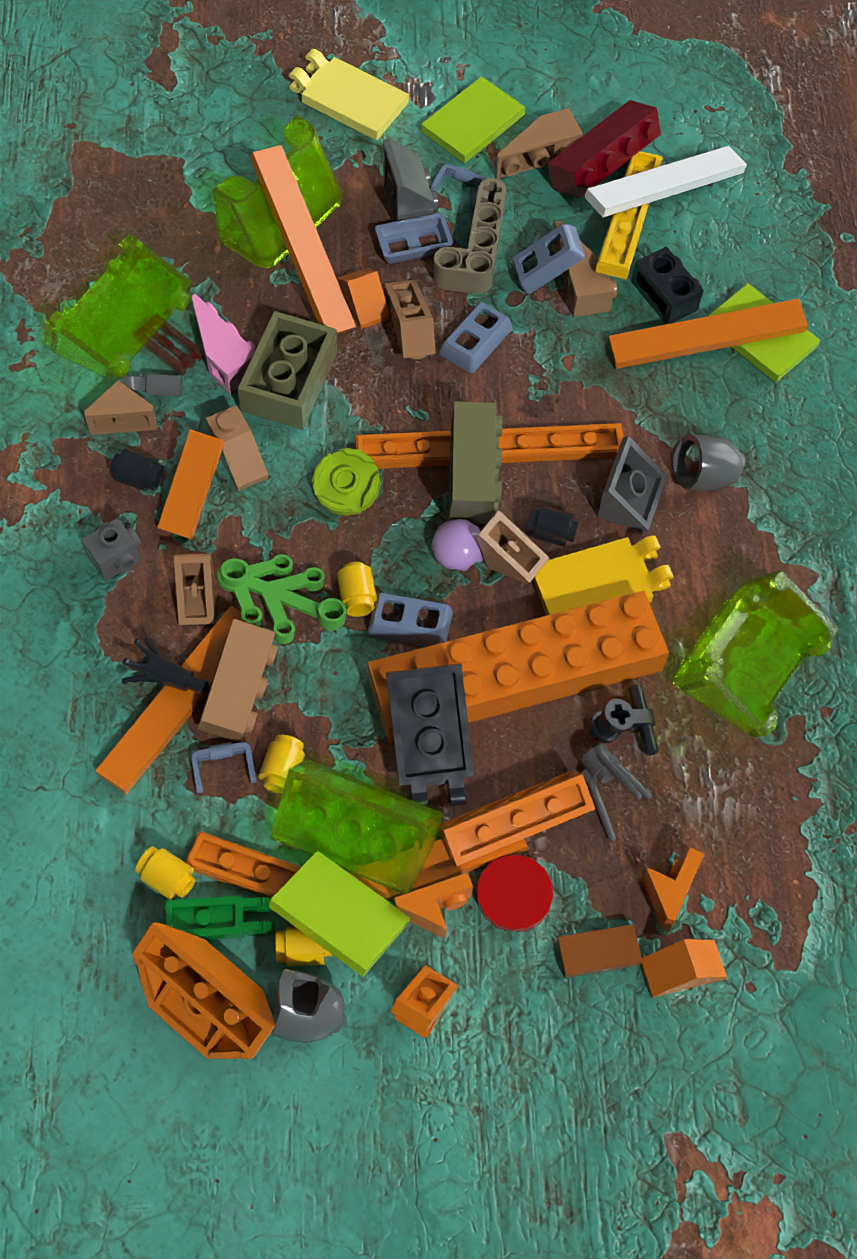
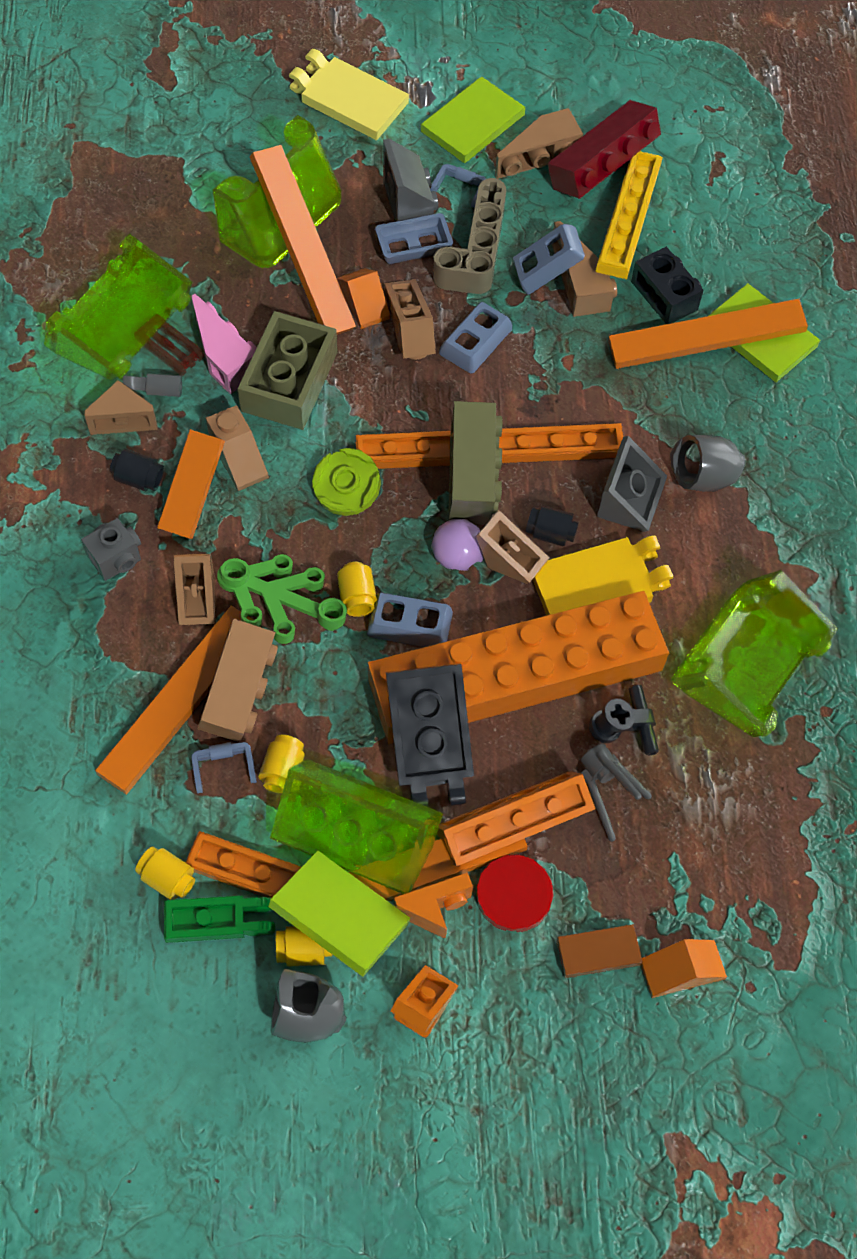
(163, 671): black piece -> none
(202, 994): orange wedge -> none
(664, 181): white tile -> none
(669, 894): orange slope -> none

